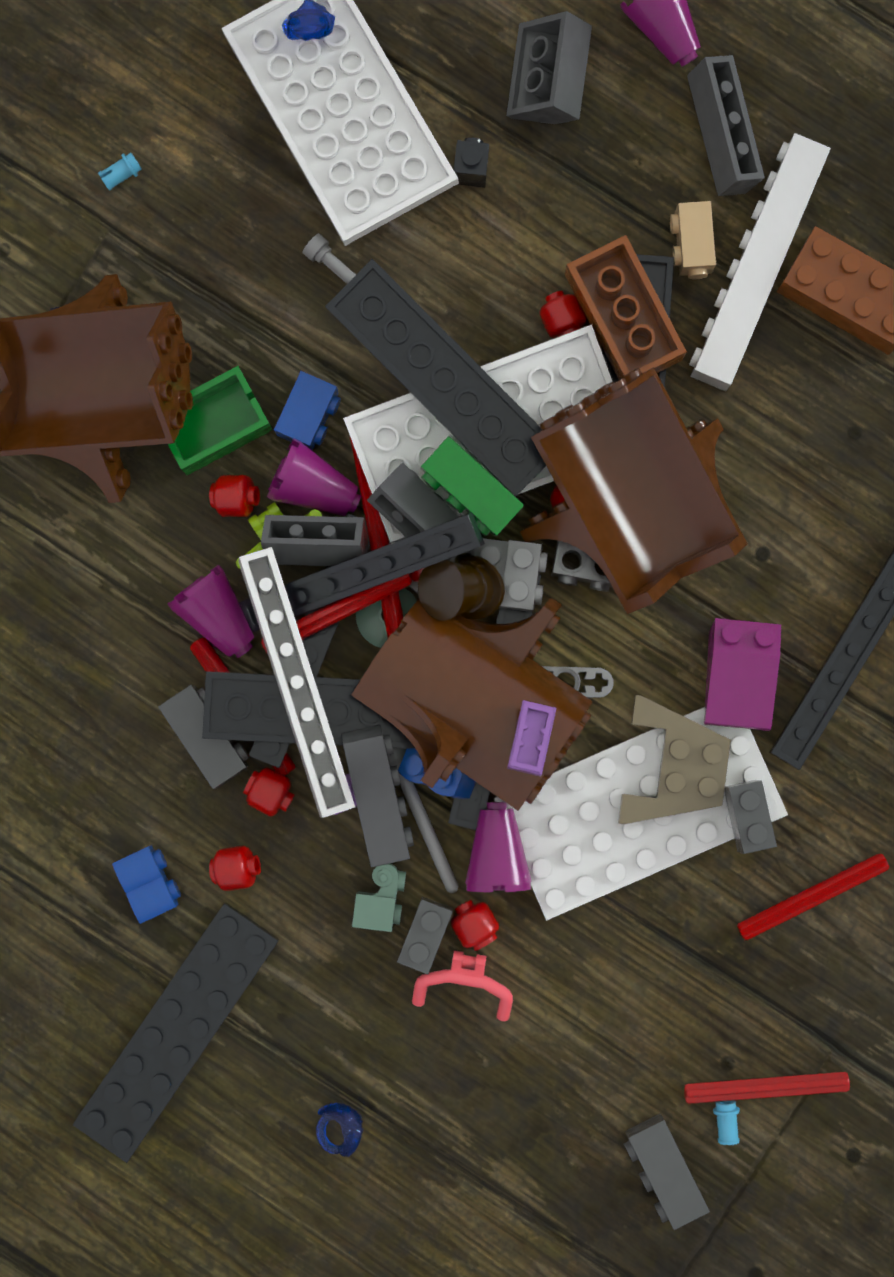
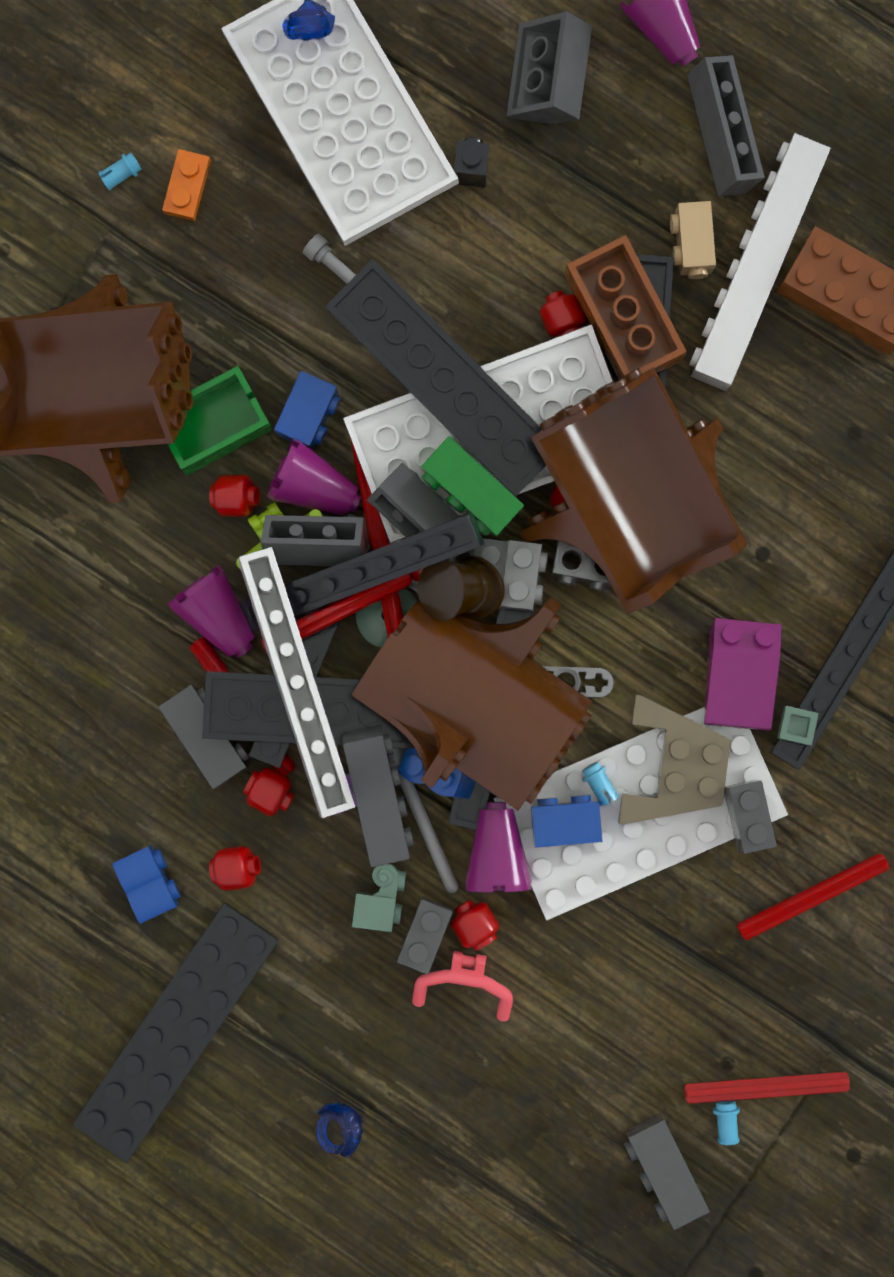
(186, 185): none -> orange plate
(531, 738): medium lavender plate -> none
(566, 822): none -> blue brick
(598, 781): none -> medium azure pin
(797, 725): none -> sand green plate

